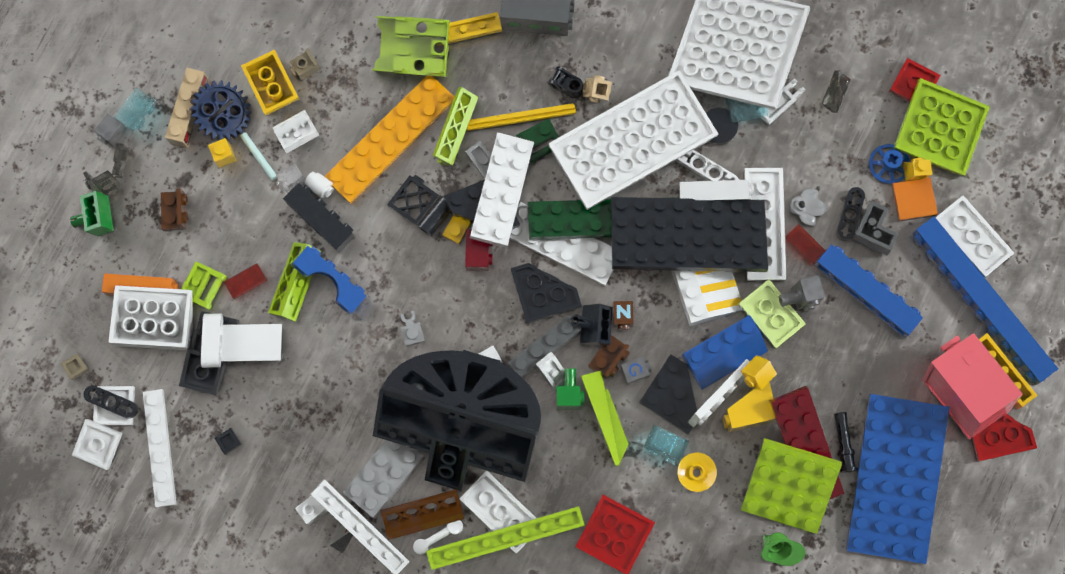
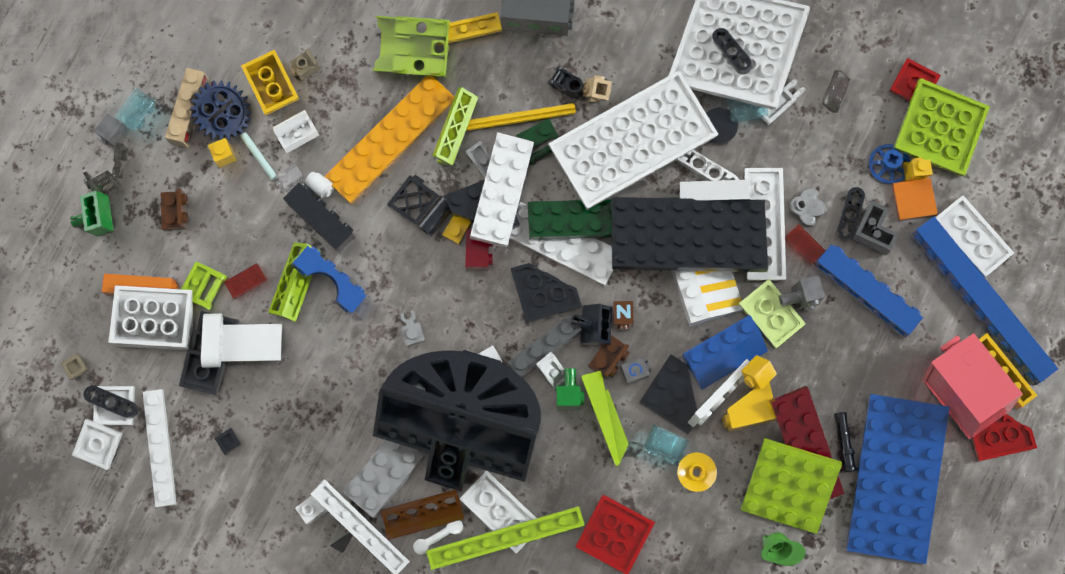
(732, 59): none -> black beam

